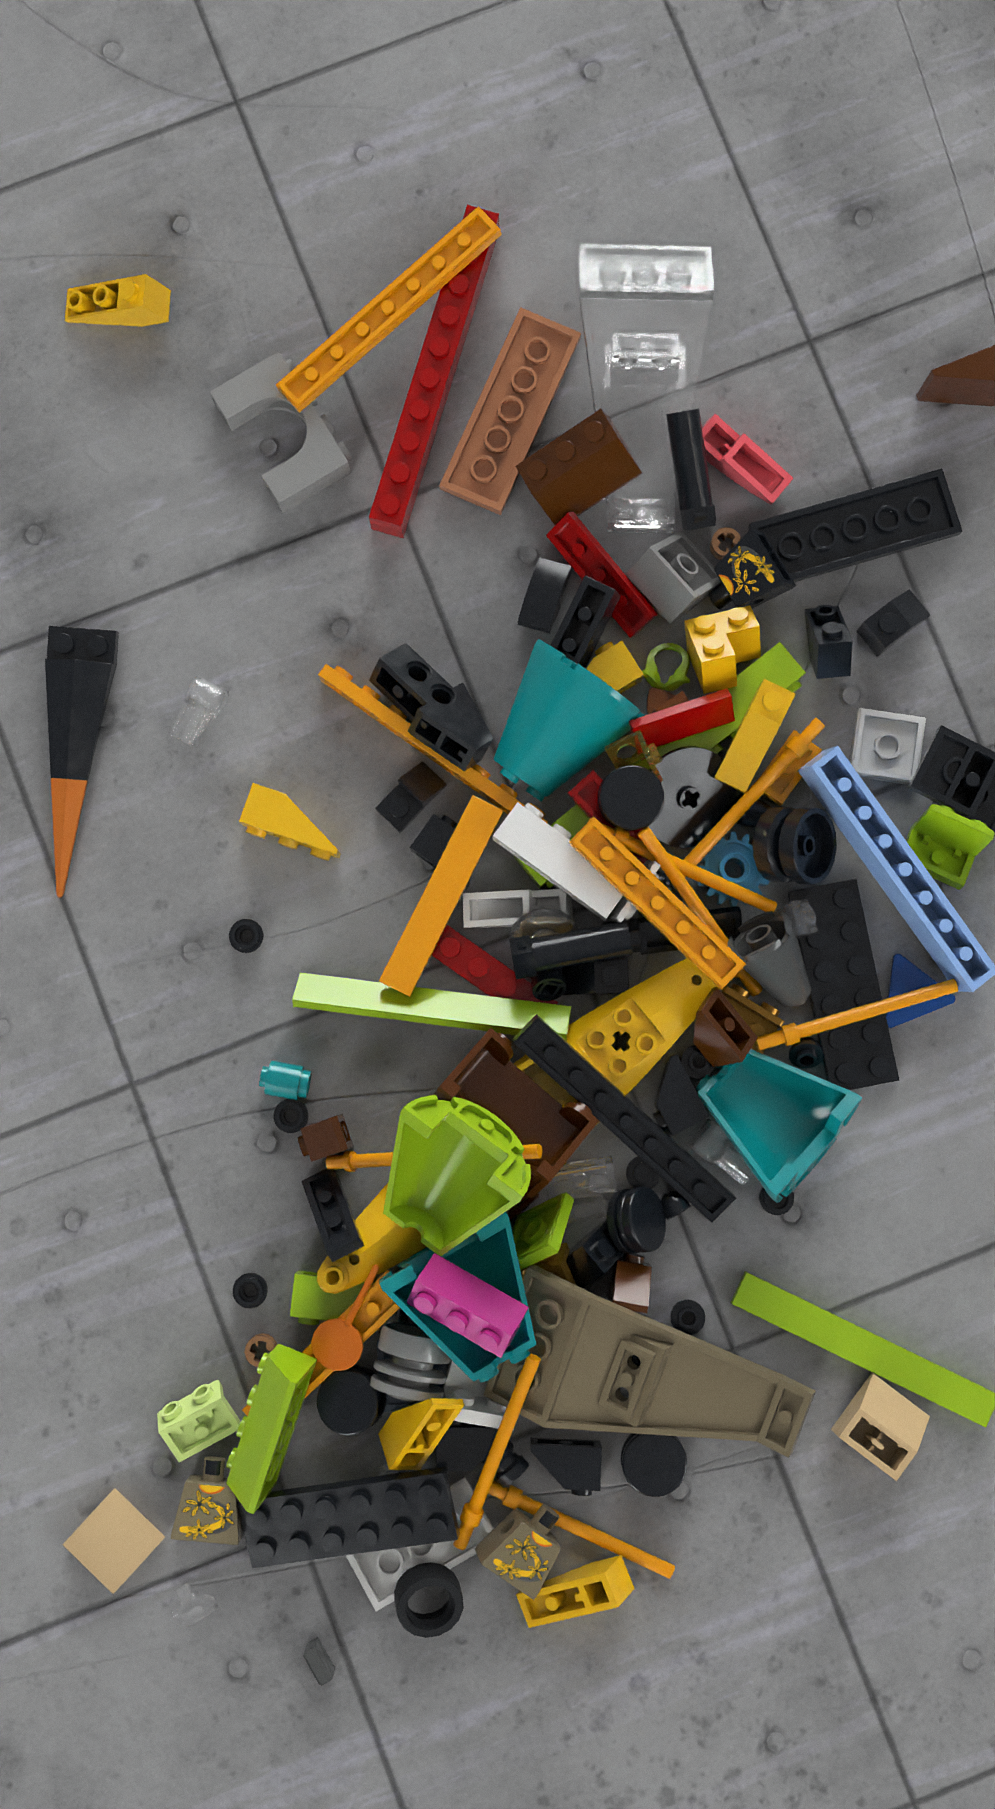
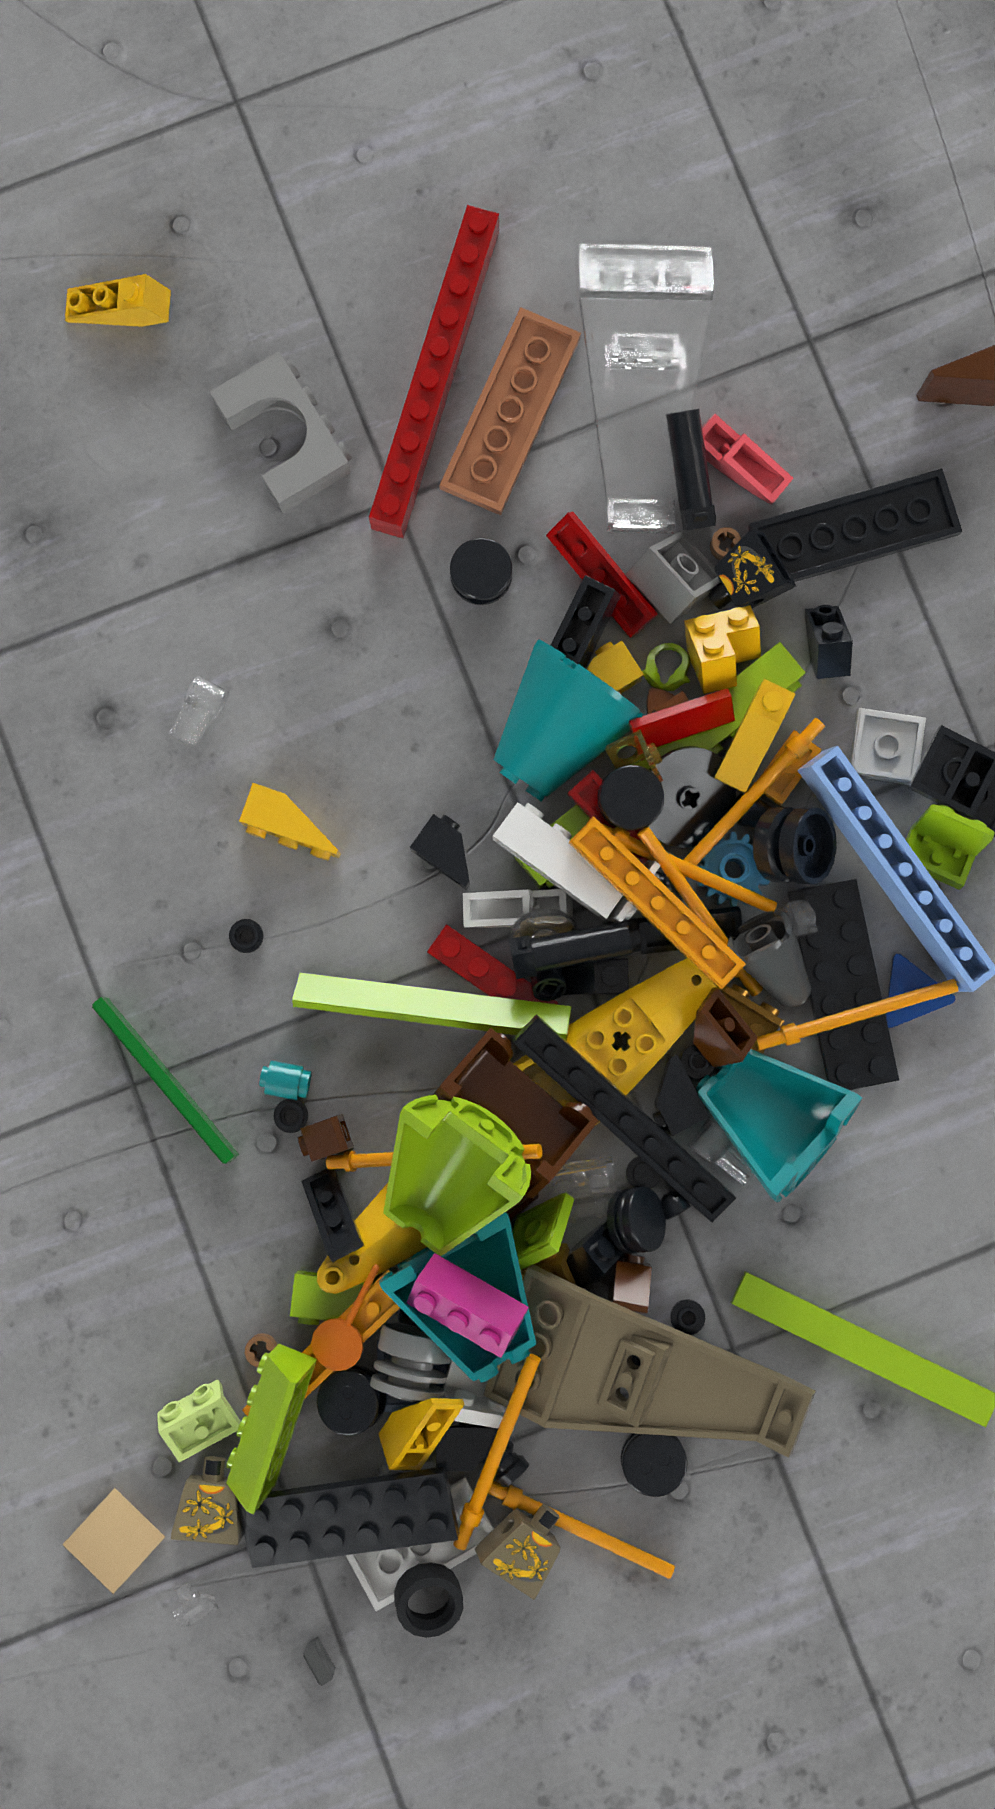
(77, 687): black plate -> none
(165, 1080): none -> green tile
(239, 1290): black plate -> none
(389, 309): light orange tile -> none
(395, 721): light orange plate -> none
(410, 796): black slope -> none
(439, 714): black brick -> none
(441, 896): light orange tile -> none
(481, 571): none -> black head
(544, 595): black slope -> none
(571, 1462): black slope -> none
(579, 467): reddish brown slope -> none
(579, 1592): yellow slope -> none
(773, 1207): black plate -> none
(806, 1053): black plate -> none
(882, 1426): tan slope -> none
(892, 622): black slope -> none

